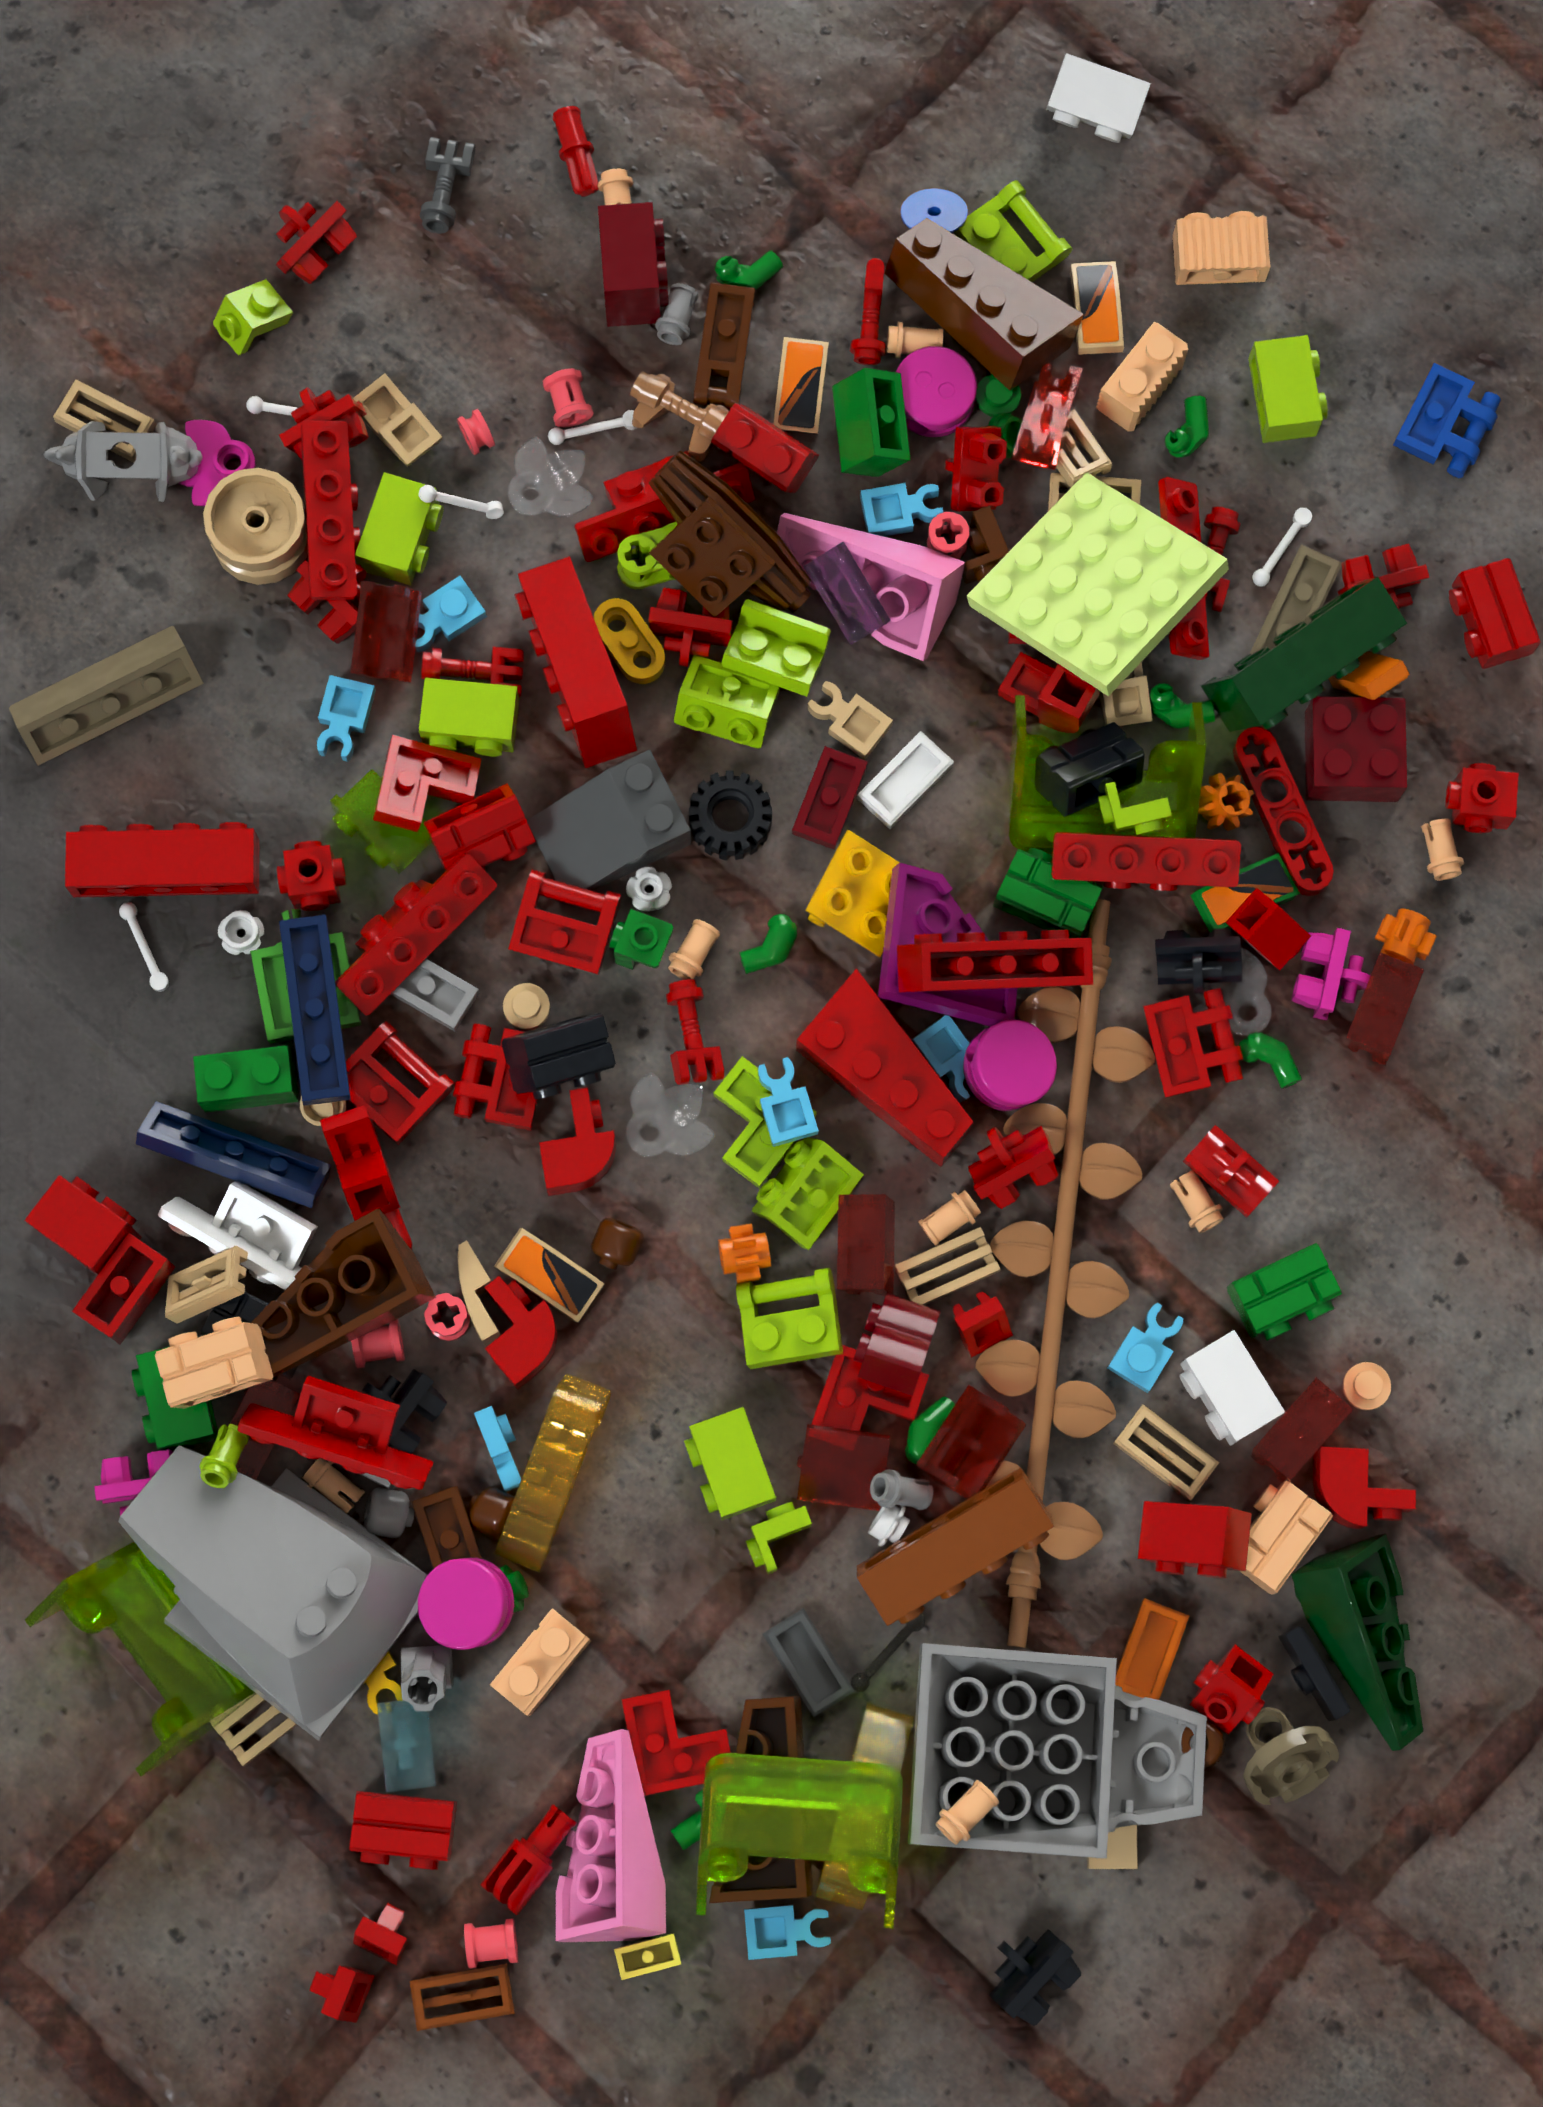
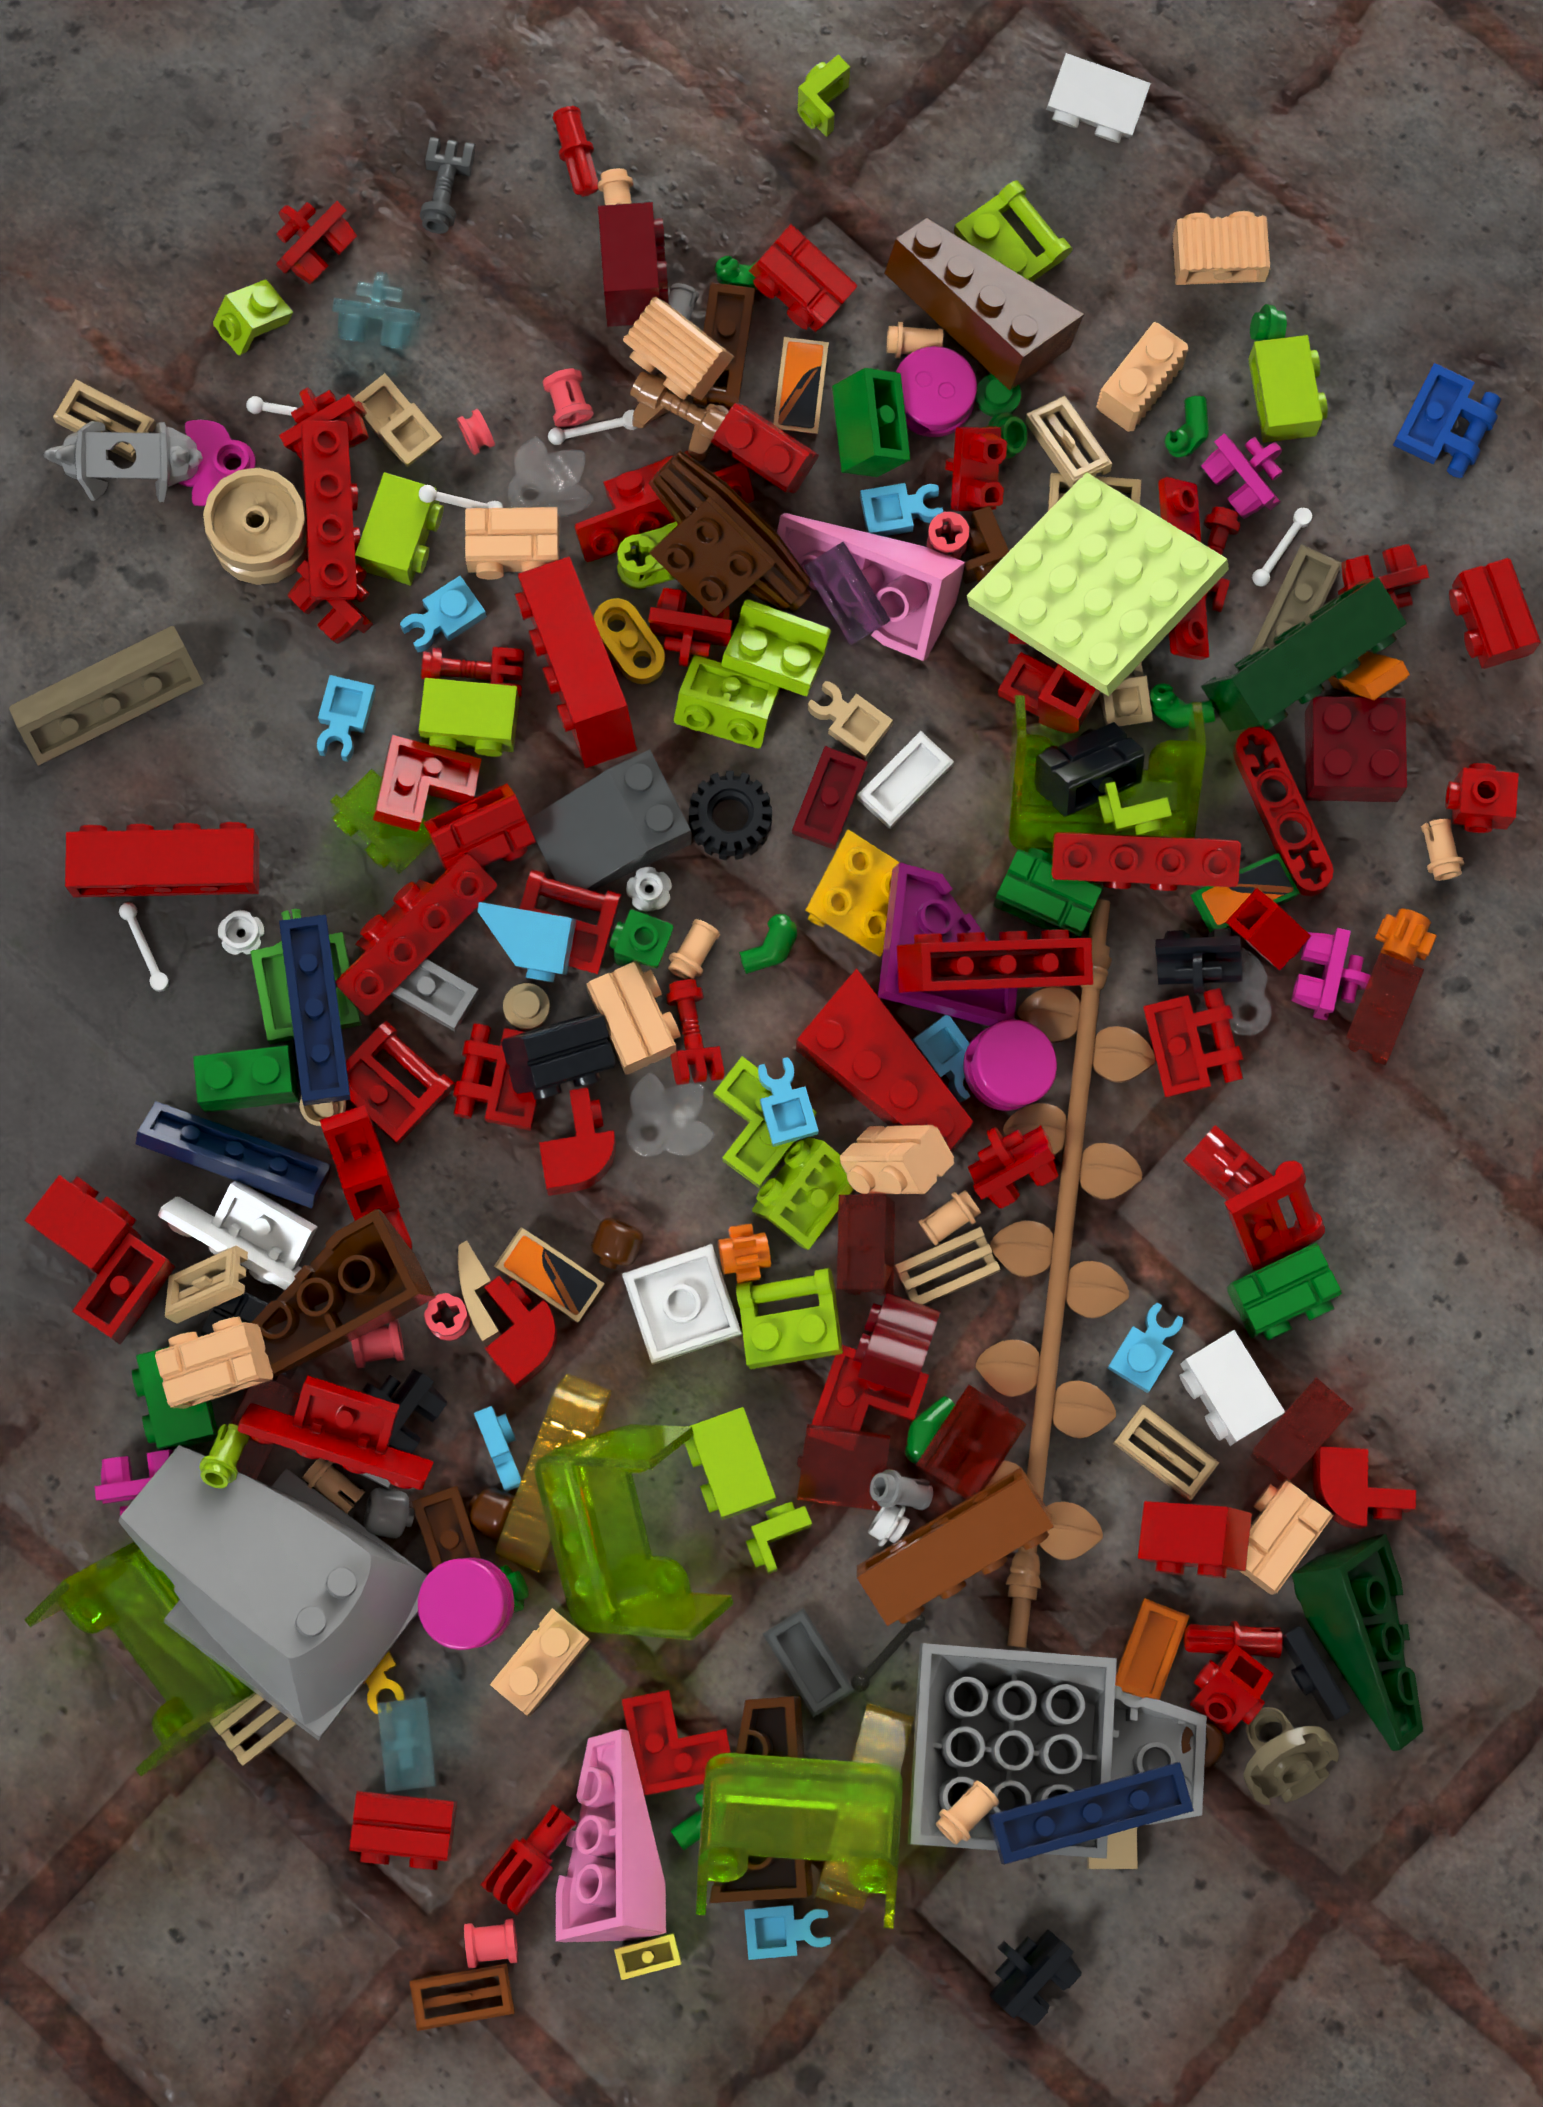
(316, 891): red brick -> none
(343, 1992): red tile -> none
(382, 1937): red tile -> none
(386, 632): clear red hinge -> none
(396, 321): none -> clear light blue hips
(425, 1675): light grey piece -> none
(510, 539): none -> light nougat brick
(532, 939): none -> medium azure slope
(603, 1541): none -> clear neon green windscreen
(632, 1016): none -> light nougat brick
(677, 349): none -> light nougat brick
(681, 1304): none -> white tile
(802, 279): none -> red brick
(818, 90): none -> lime bracket
(868, 348): red hinge -> none
(896, 1159): none -> light nougat brick
(937, 205): piece -> none
(982, 1325): red tile -> none
(1047, 418): clear red hinge -> none
(1090, 1813): none -> dark blue plate
(1098, 298): slope -> none
(1197, 1202): light nougat pin -> none
(1220, 1639): none -> red axle
(1229, 459): none -> dark pink hips
(1236, 798): orange gear -> none
(1262, 1224): none -> red plate
(1268, 324): none -> green plate
(1273, 1052): green arm -> none
(1366, 1386): light nougat plate -> none

